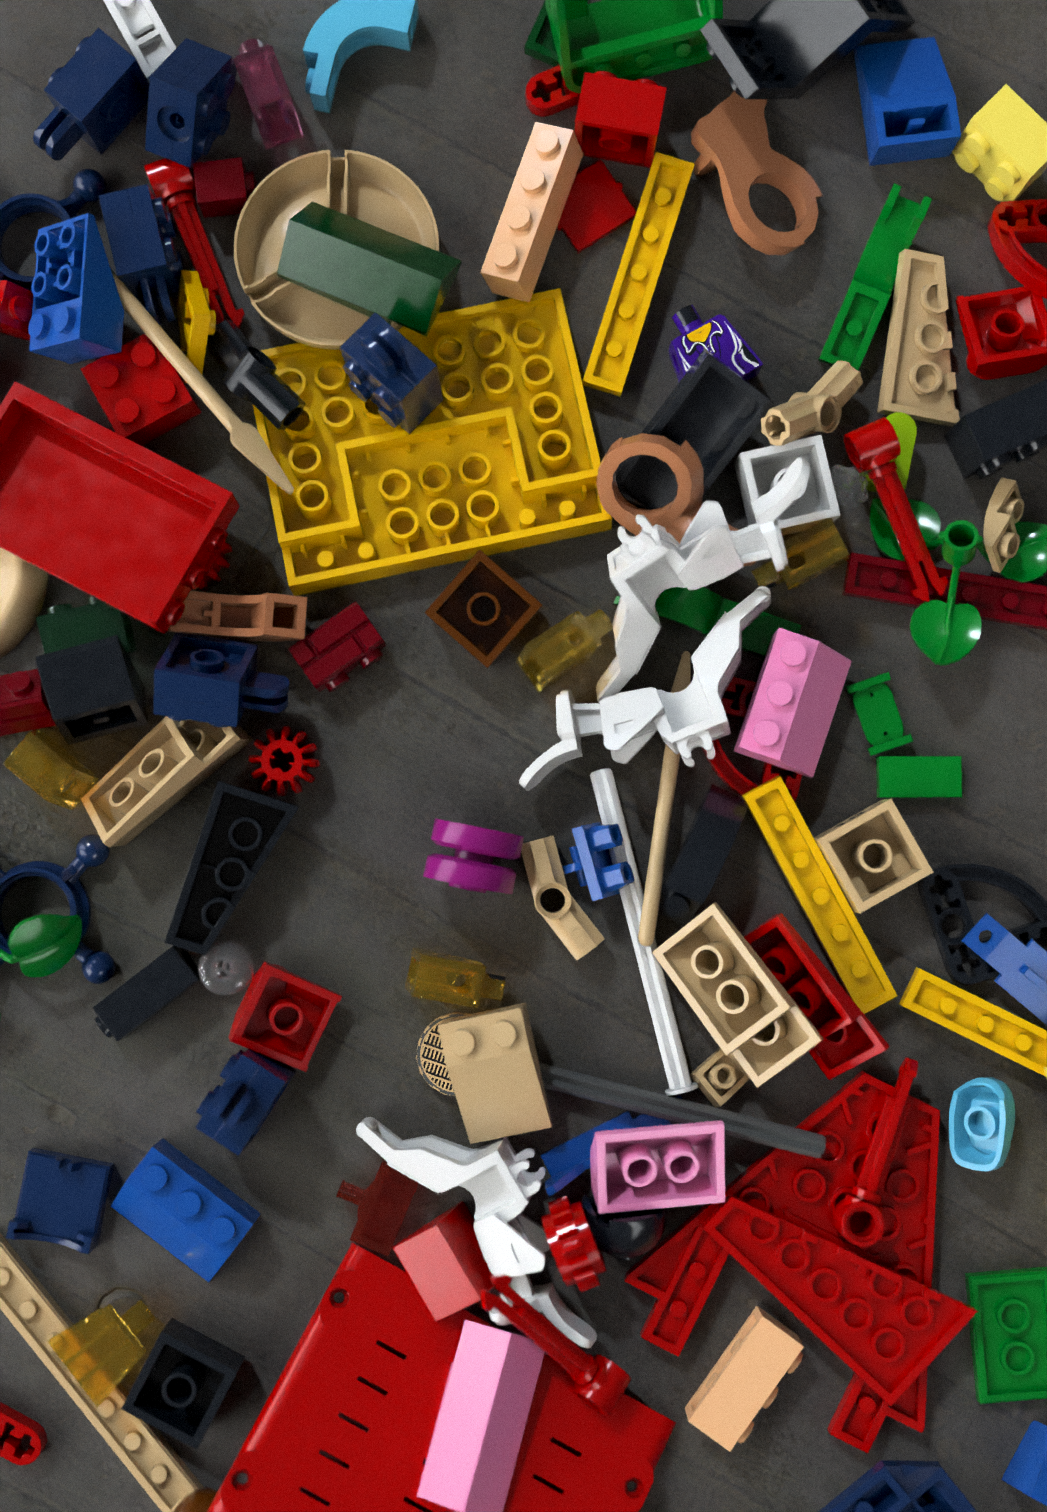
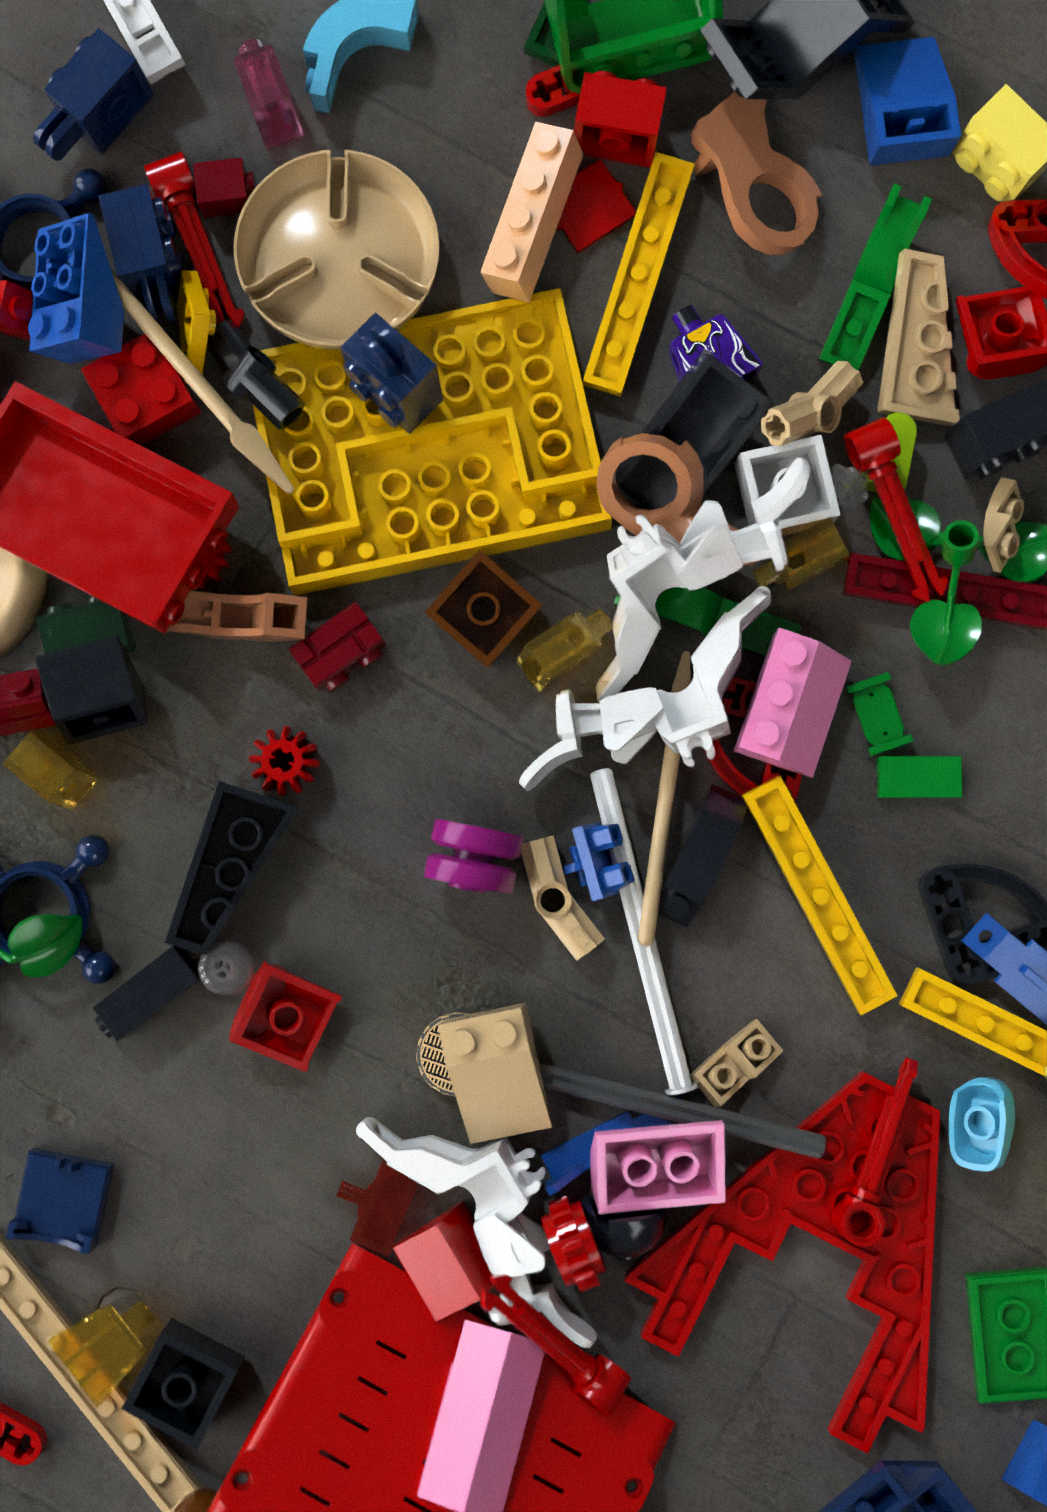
(158, 775): tan slope -> none
(184, 1209): blue slope -> none
(189, 102): dark blue brick -> none
(214, 681): dark blue brick -> none
(244, 1101): dark blue brick -> none
(366, 267): dark green slope -> none
(433, 977): clear yellow torso -> none
(736, 995): tan slope -> none
(744, 1379): light nougat brick -> none
(845, 1029): red slope -> none
(862, 1310): red wing -> none
(873, 855): tan brick -> none

